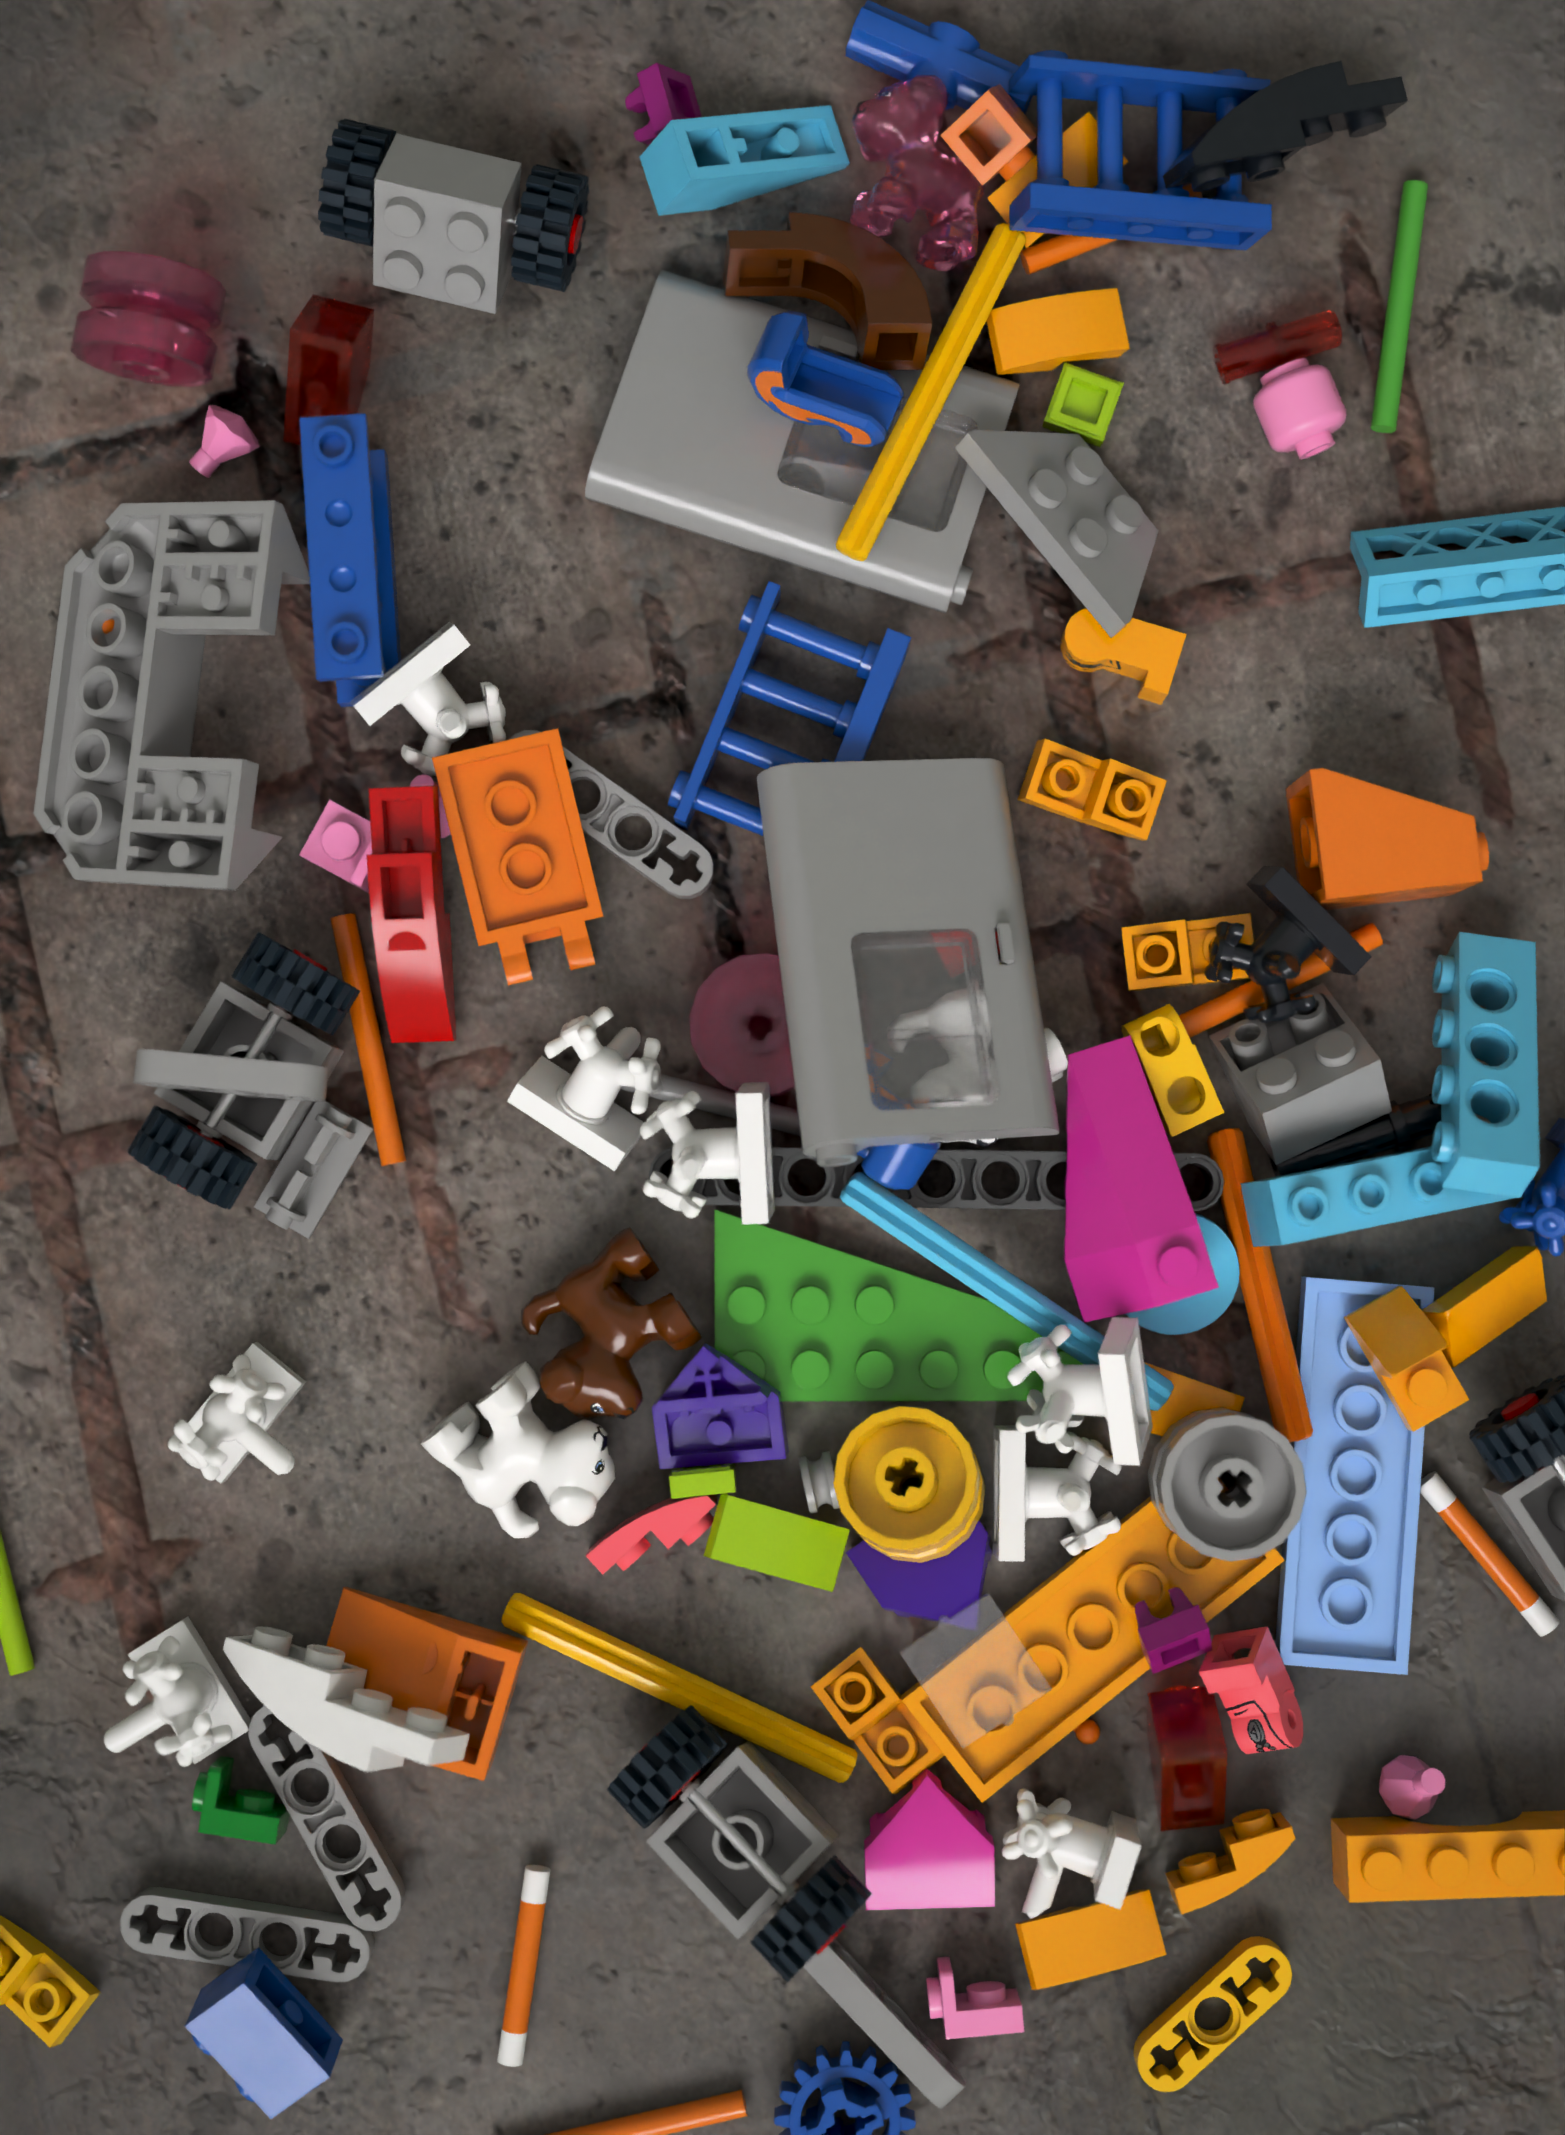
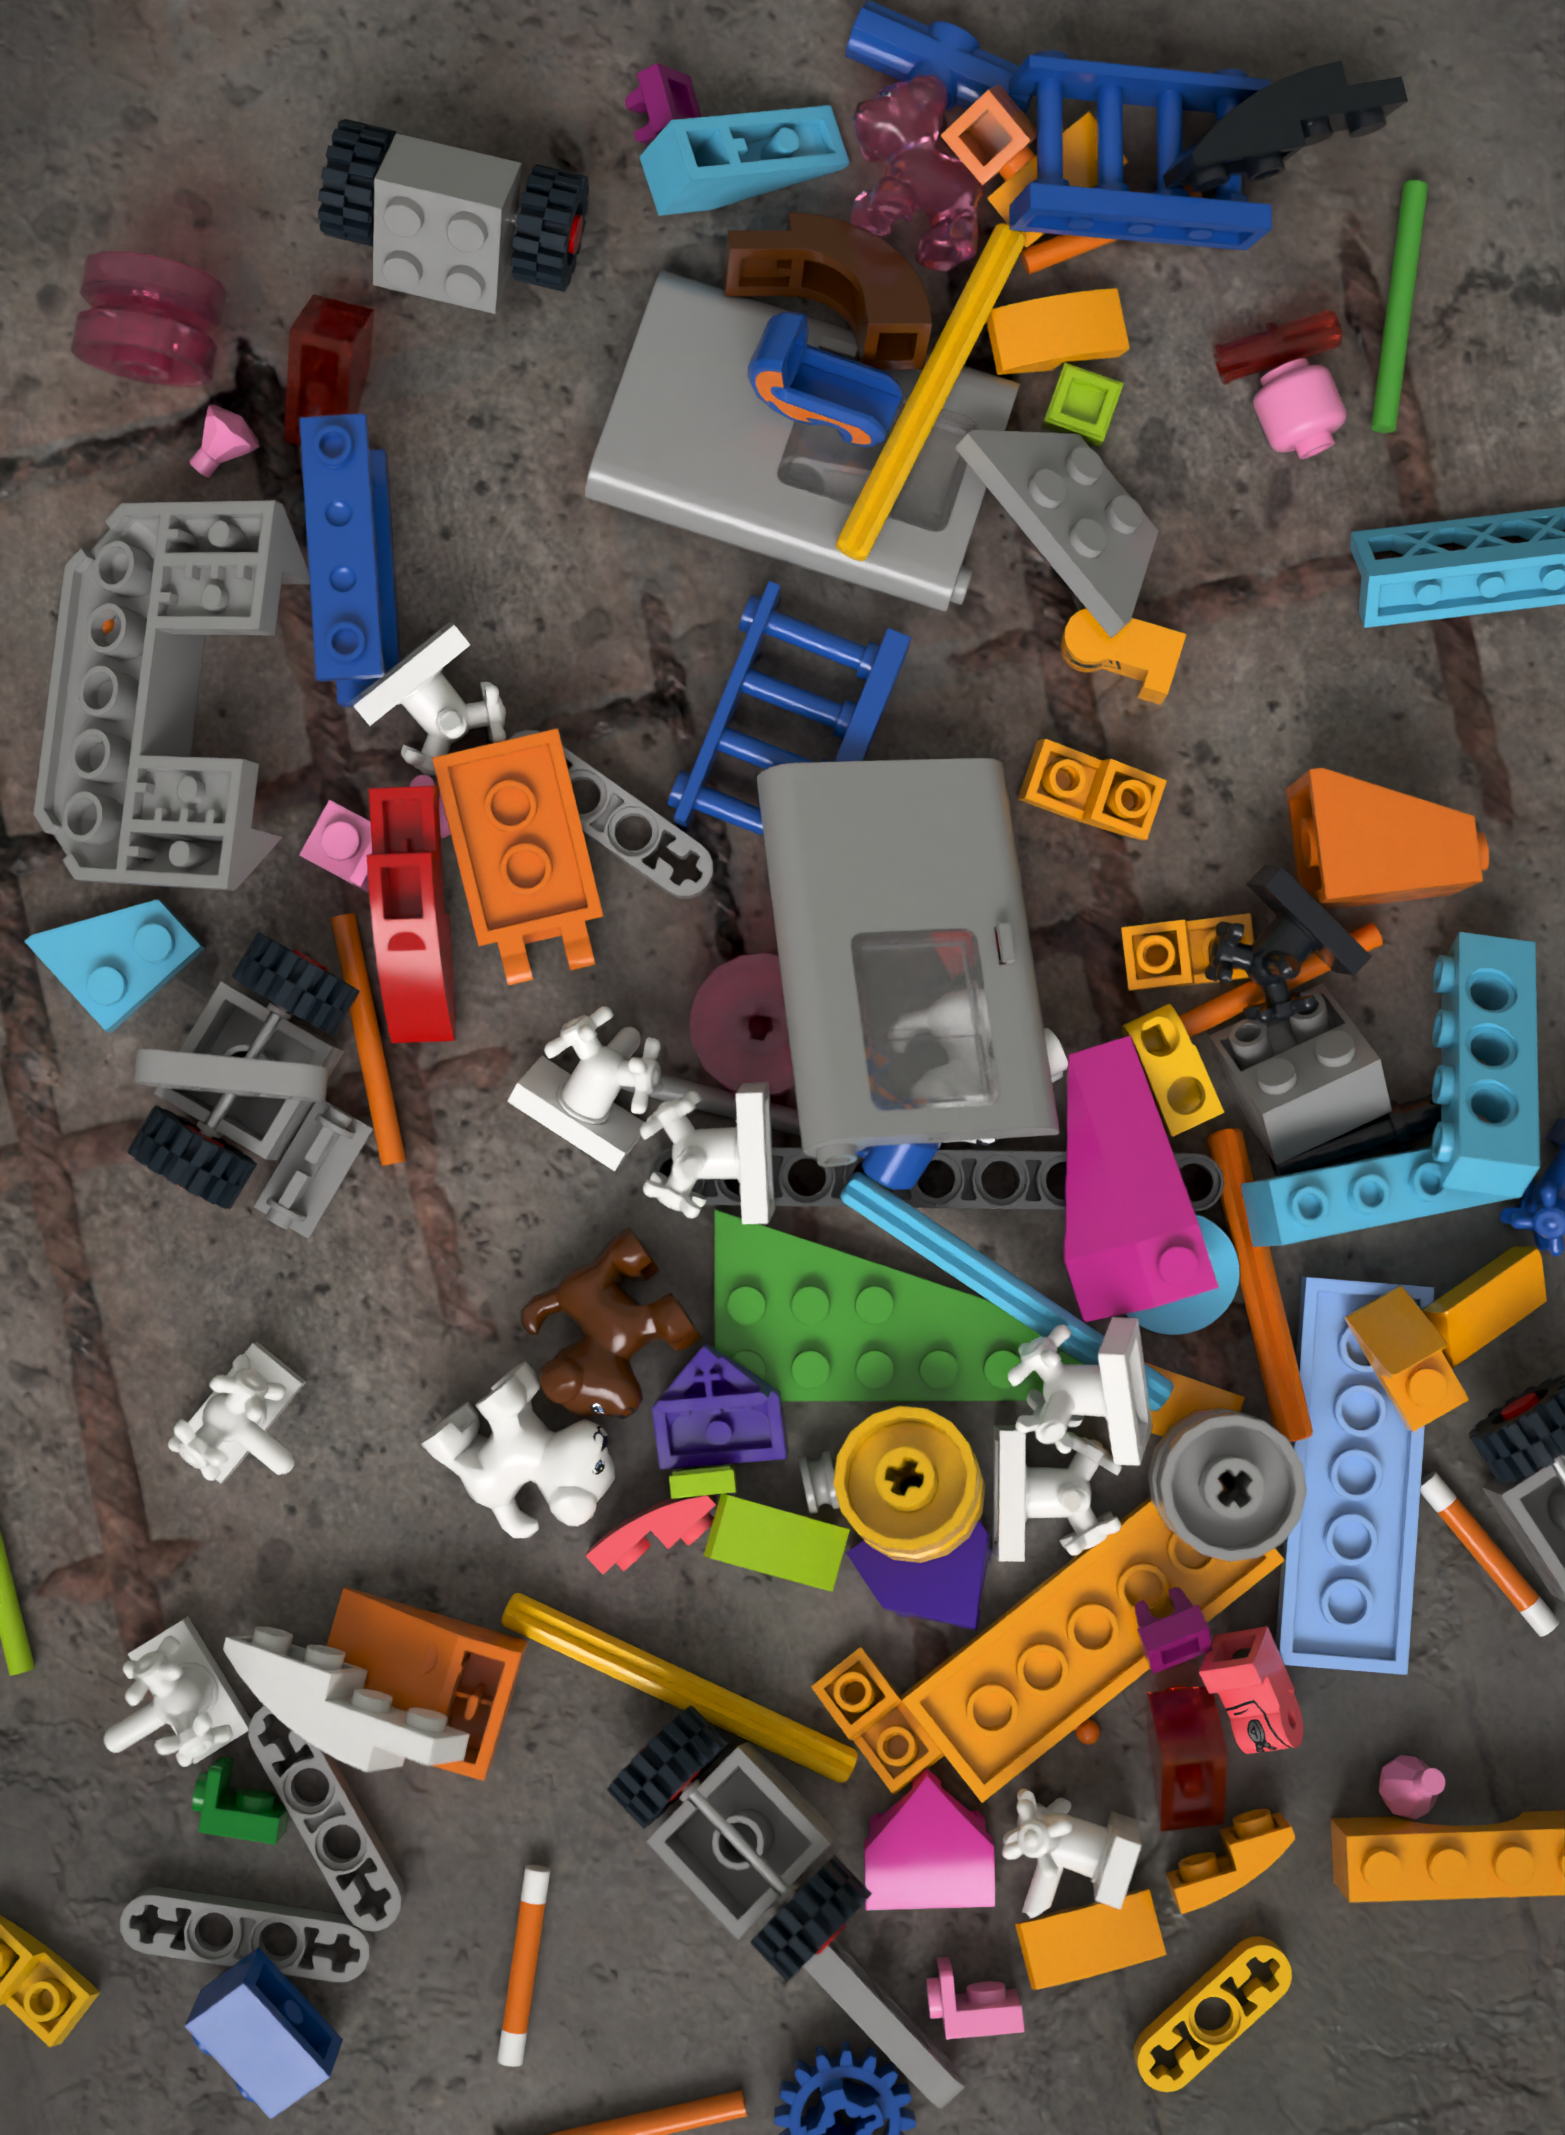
(117, 958): none -> medium azure wing
(975, 1670): clear piece -> none

